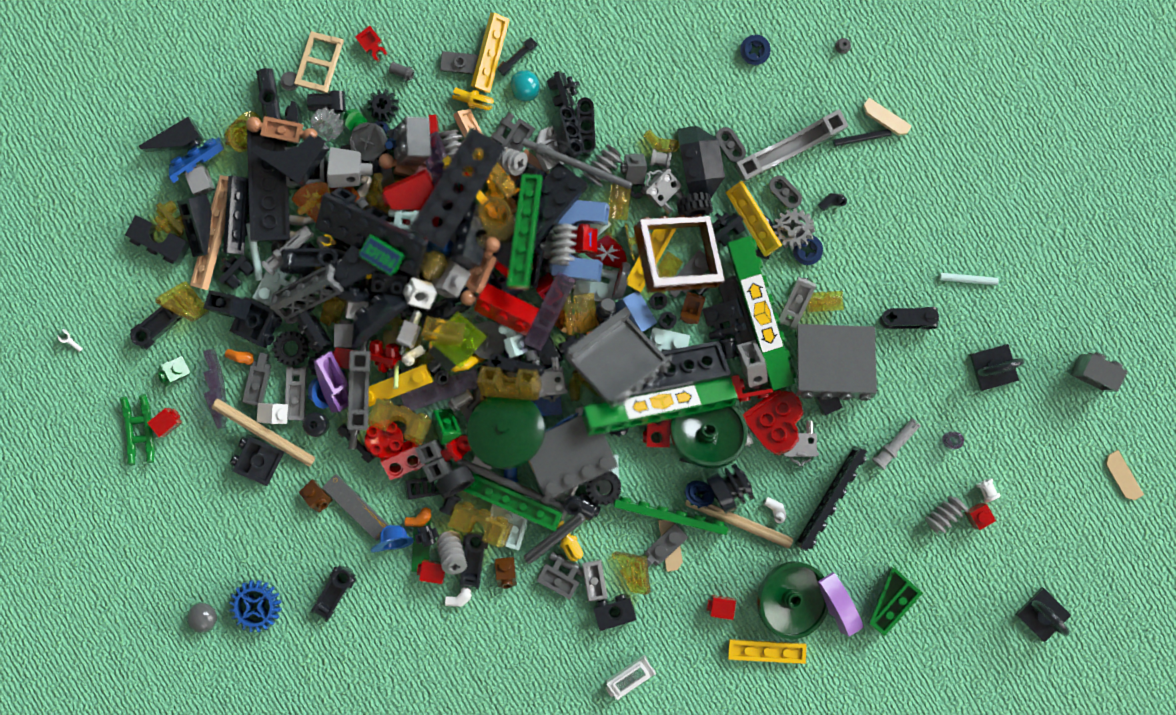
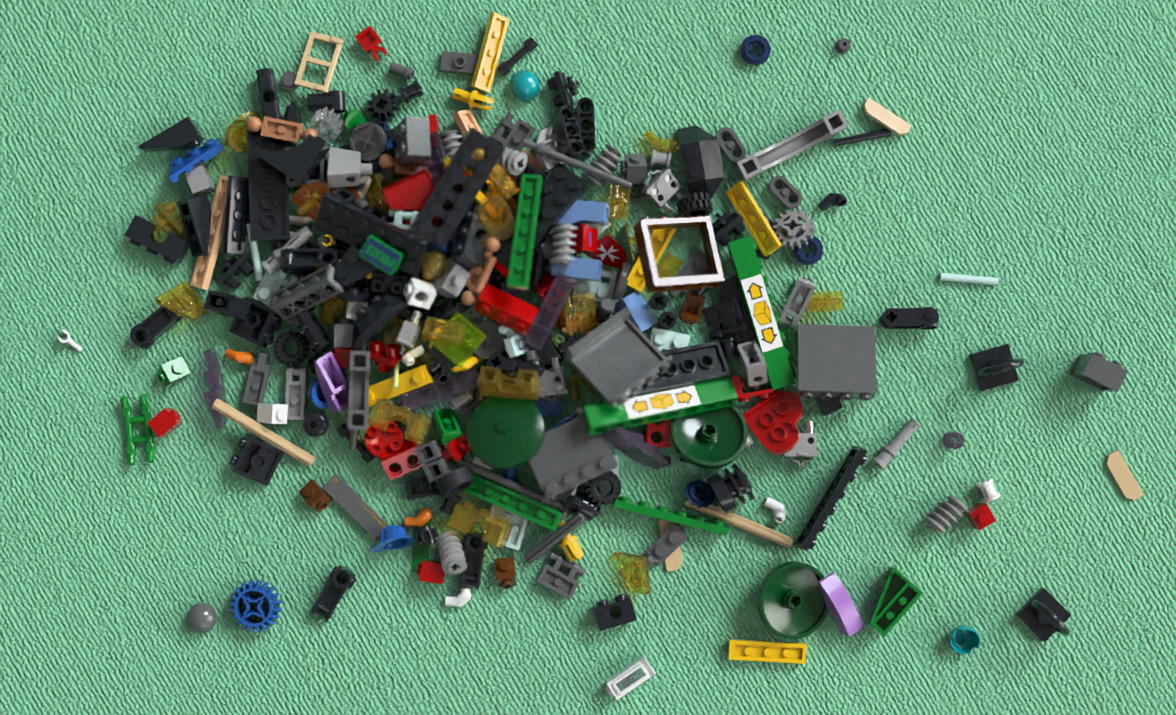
(411, 91): none -> black bush
(594, 580): light grey slope -> none
(633, 446): none -> slope
(721, 607): red brick -> none
(963, 639): none -> teal hair

